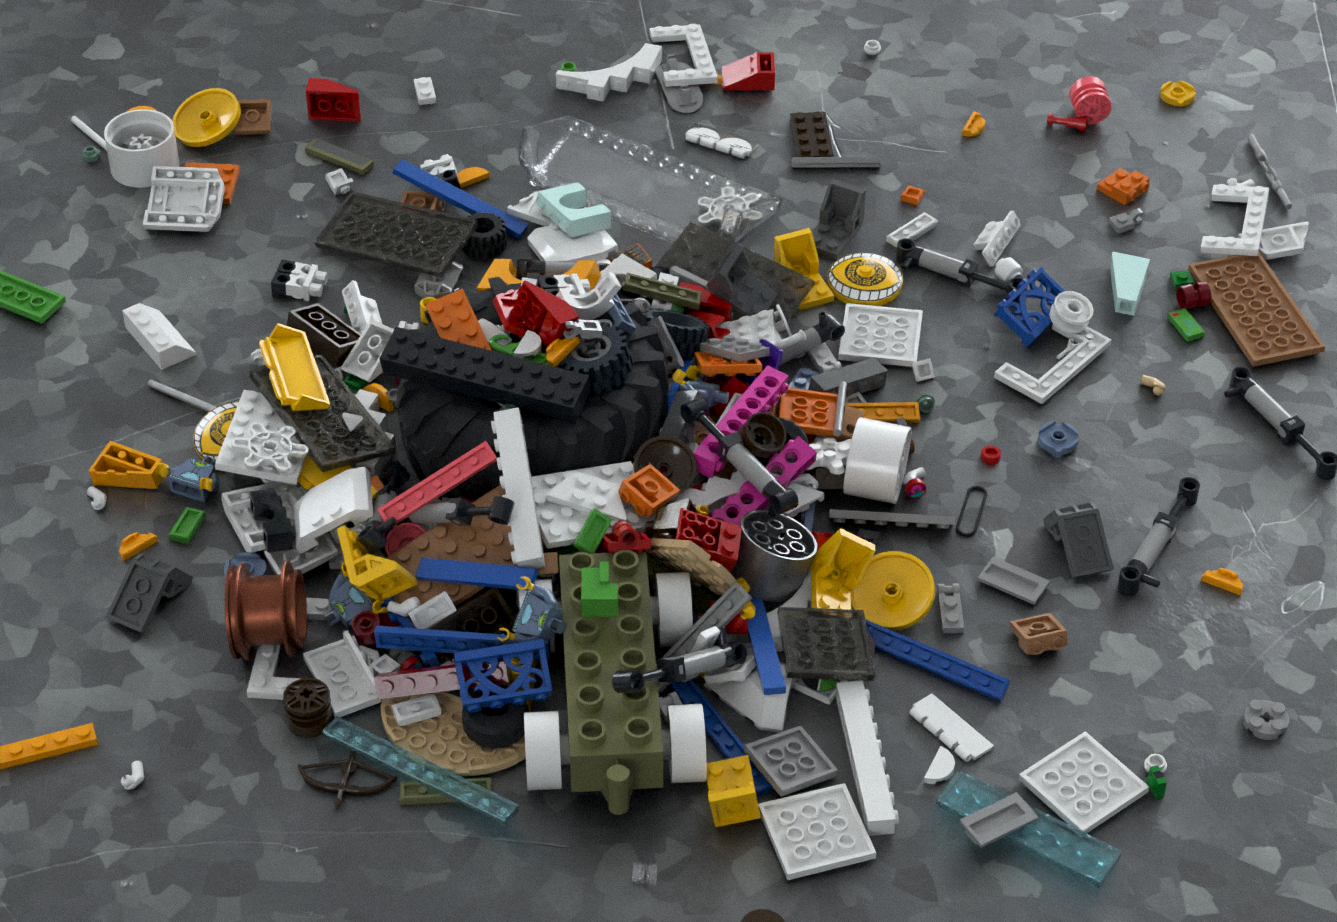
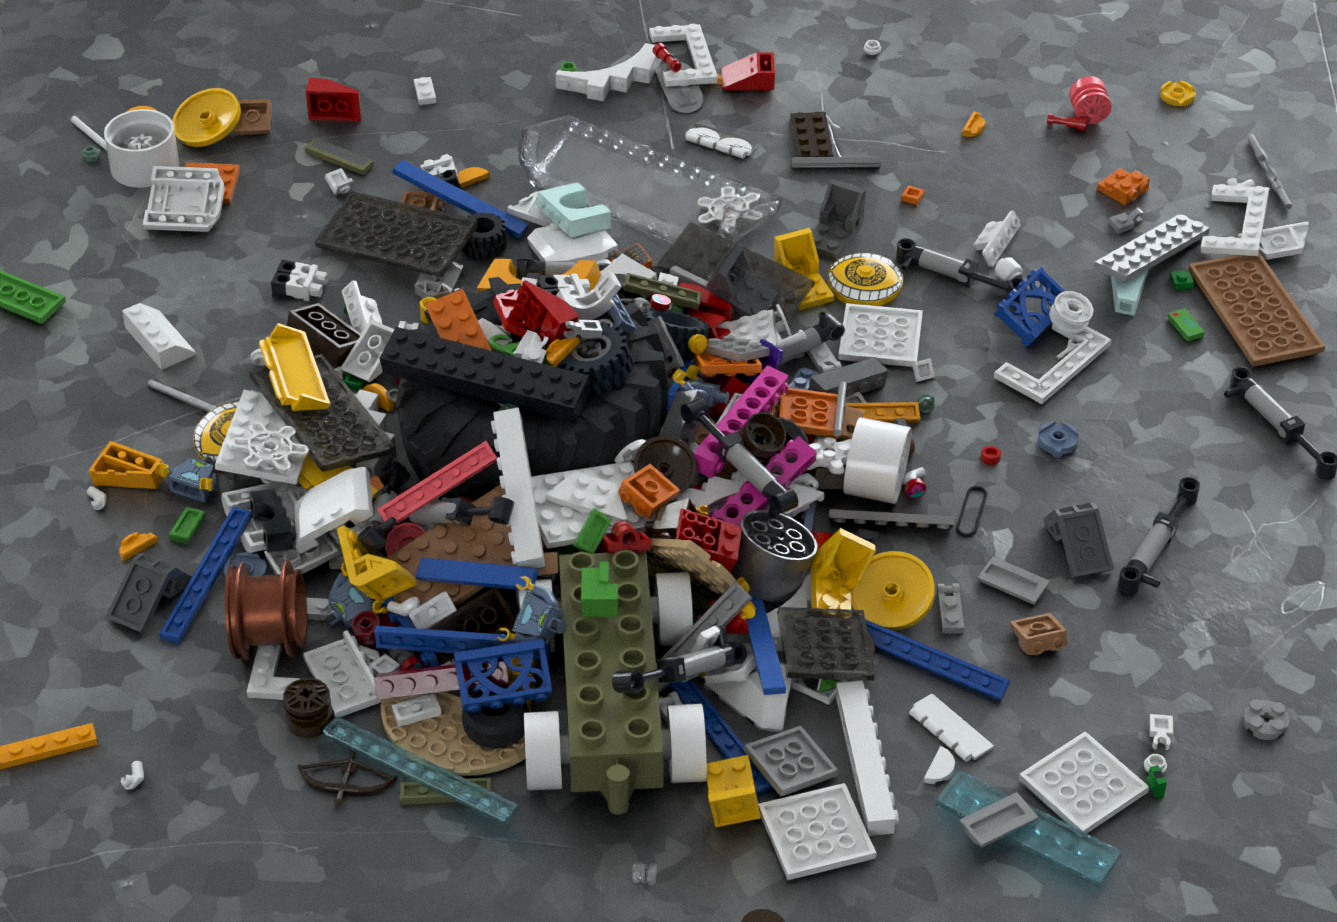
(205, 575): none -> blue tile
(353, 421): white slope -> none
(534, 350): none -> white plate
(628, 453): none -> white tile
(660, 302): none -> red tile
(662, 53): none -> red piece
(697, 343): none -> yellow plate
(913, 229): white tile -> none
(1151, 248): none -> light grey plate
(1153, 382): tan arm -> none
(1161, 729): none -> white plate
(1191, 295): dark red wheel -> none
(1224, 579): light orange tile -> none

